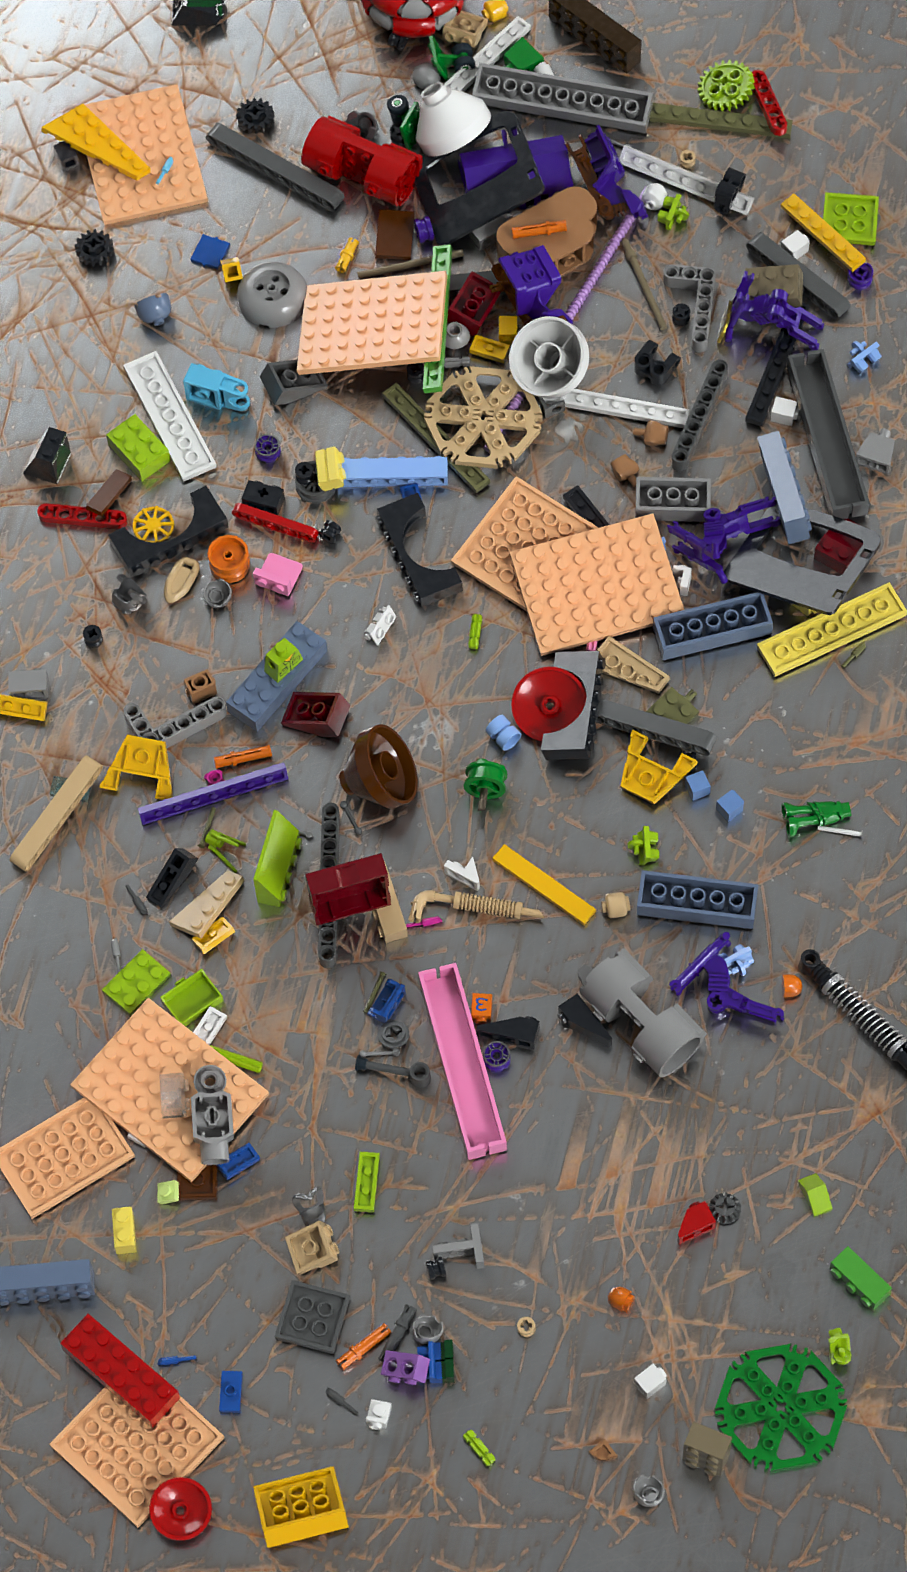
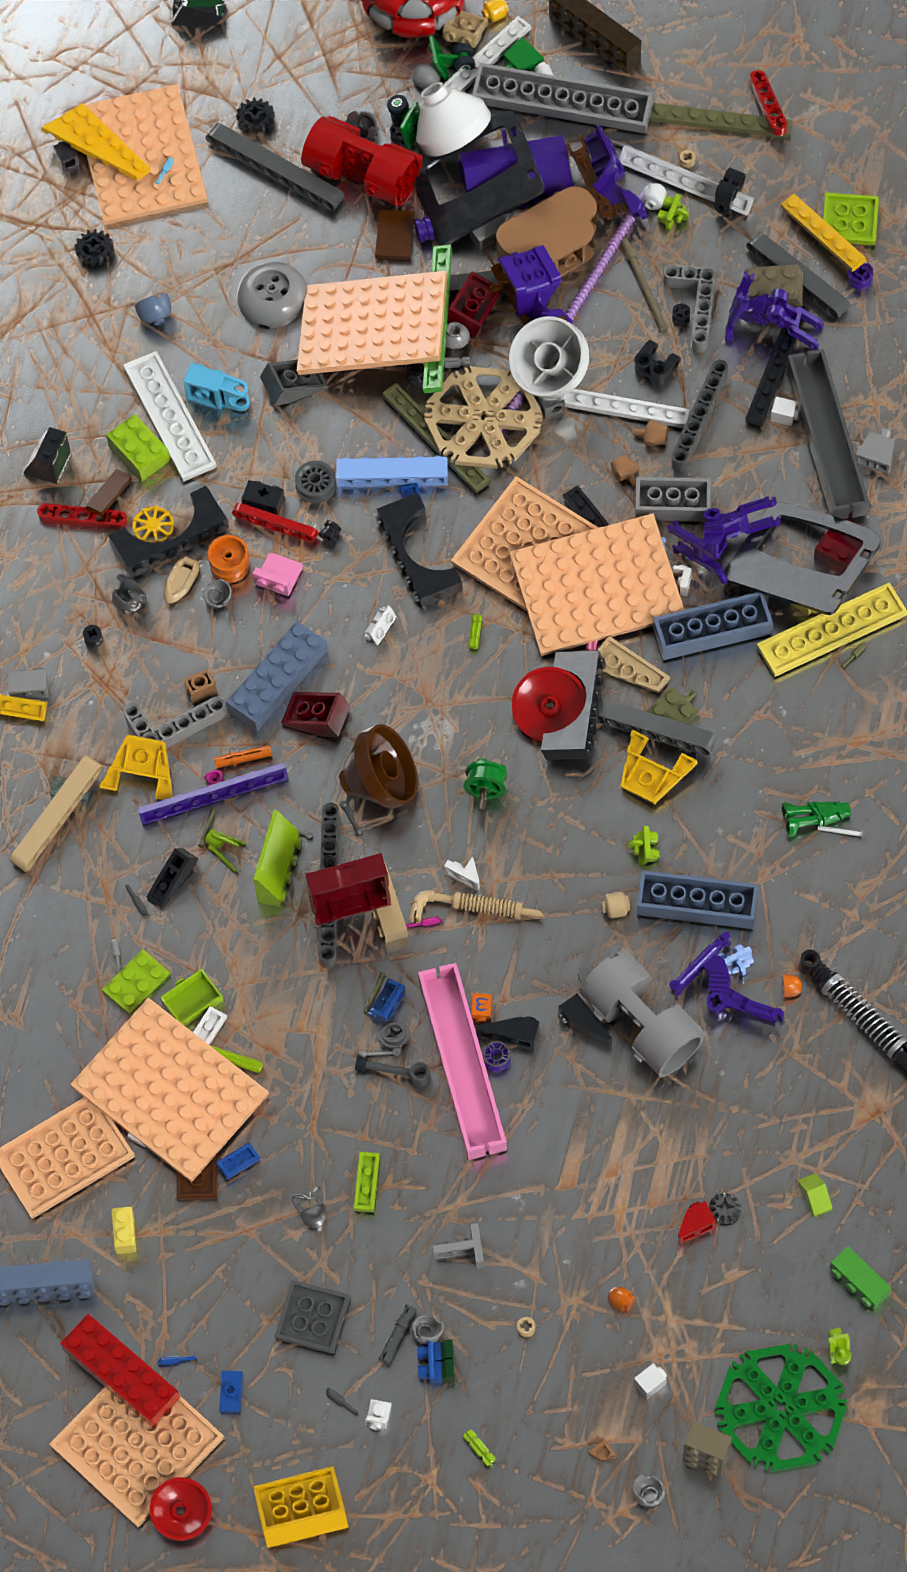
(167, 1192): yellowish green plate -> none
(173, 1095): clear brick -> none
(205, 908): tan wing -> none
(210, 251): blue piece -> none
(212, 1116): light grey brick -> none
(215, 934): yellow plate -> none
(231, 269): yellow brick -> none
(267, 441): dark purple wheel -> none
(283, 657): lime torso -> none
(308, 475): black wheel -> none
(312, 1247): tan plate -> none
(329, 468): light yellow brick -> none
(346, 255): yellow pin -> none
(356, 1352): orange pin -> none
(398, 41): black wheel -> none
(403, 265): dark tan bar -> none
(405, 1366): medium lavender brick -> none
(435, 1268): black wheel -> none
(489, 349): yellow plate -> none
(505, 735): light blue wheel -> none
(507, 329): yellow brick -> none
(539, 229): orange pin -> none
(544, 884): yellow tile -> none
(697, 785): medium blue piece -> none
(724, 321): clear yellow piece -> none
(726, 85): lime gear -> none
(730, 805): medium blue piece -> none
(785, 487): brick -> none
(796, 244): white brick -> none
(859, 362): light blue hips -> none

